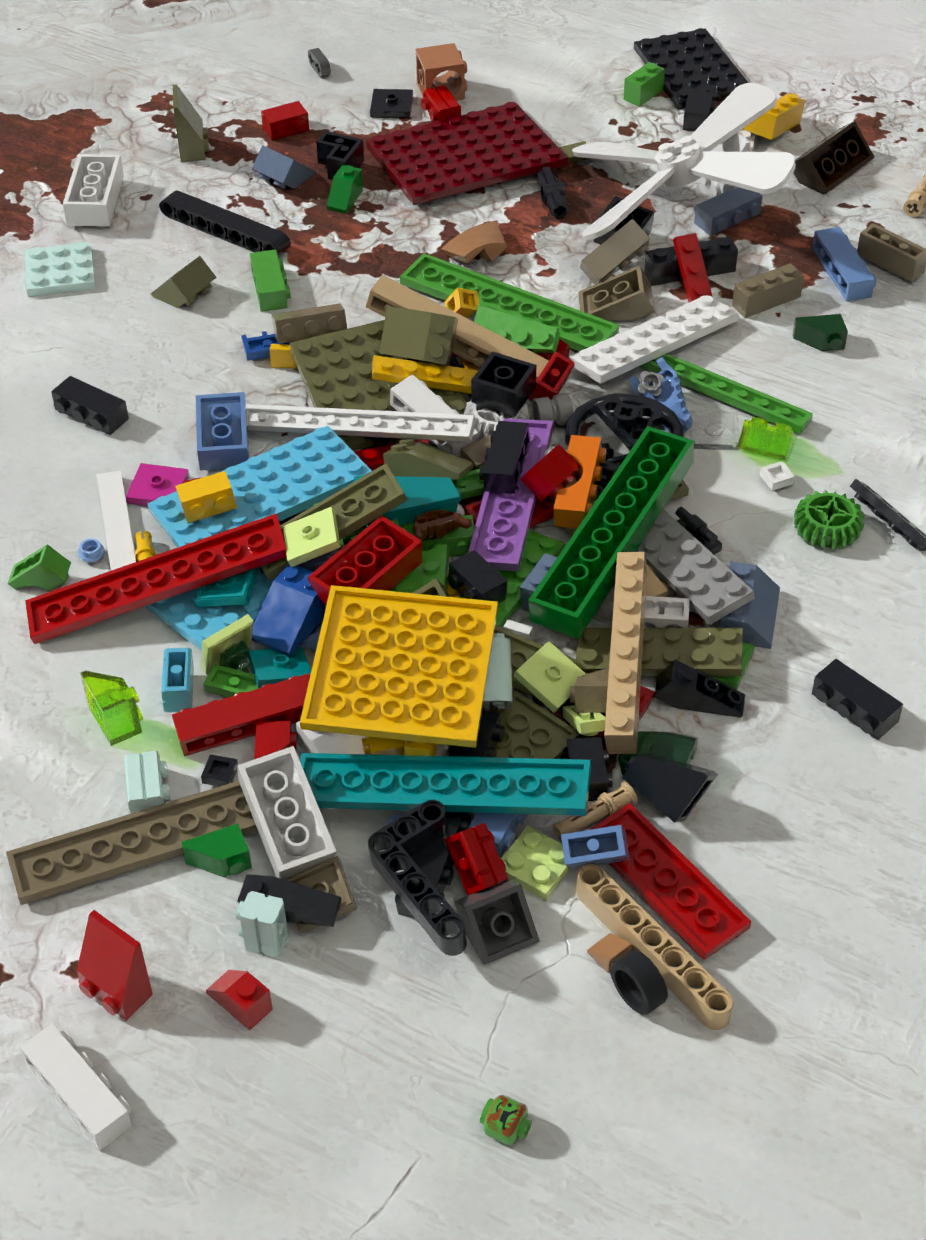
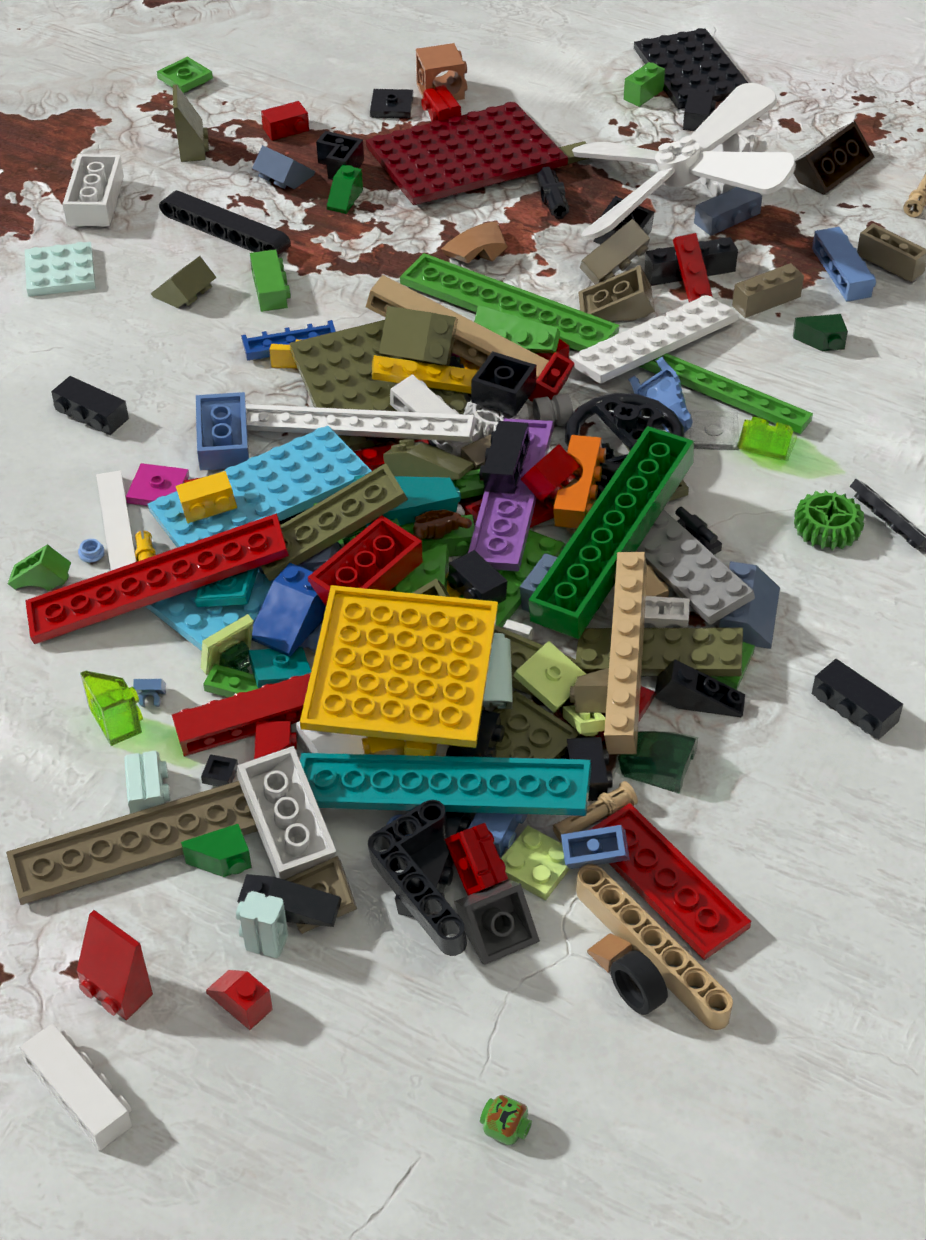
(149, 687): none -> medium blue tile
(177, 679): medium azure brick -> none
(185, 74): none -> bright green plate
(308, 322): dark tan brick -> none
(311, 536): yellowish green plate -> none
(319, 62): dark grey beam -> none
(463, 302): yellow brick -> none
(647, 377): light grey plate -> none
(668, 783): black slope -> none
(777, 475): white plate -> none
(780, 118): yellow slope -> none

